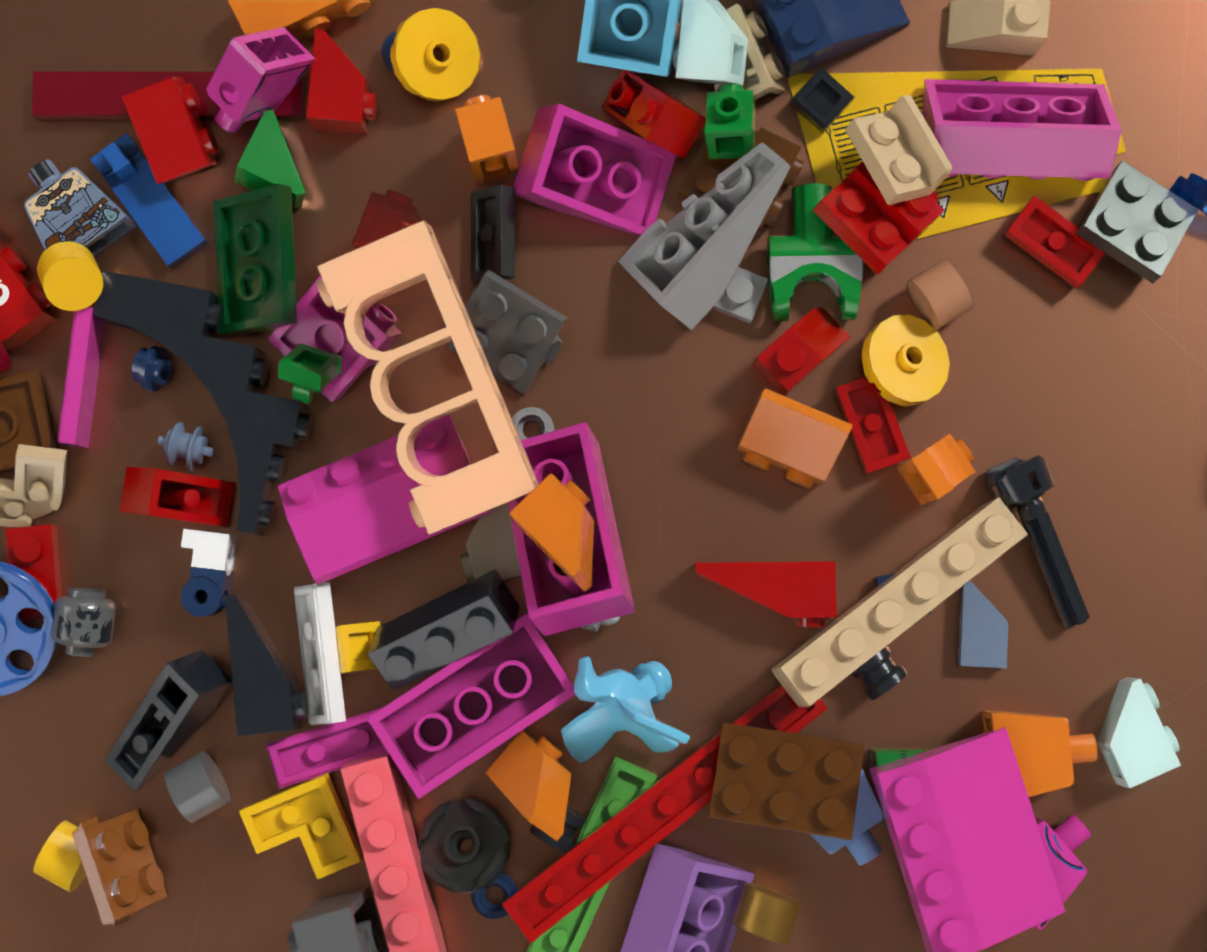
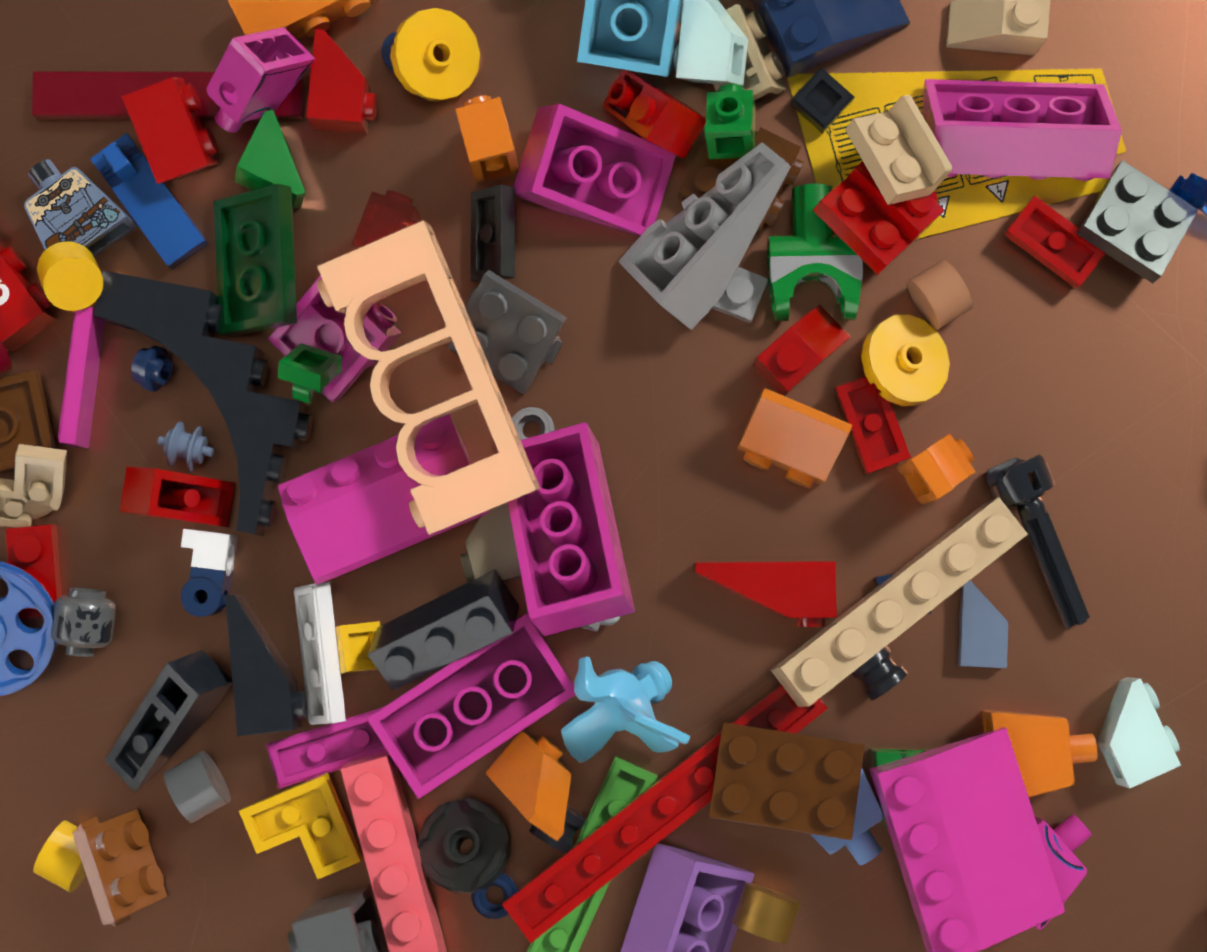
(560, 526): orange slope -> none

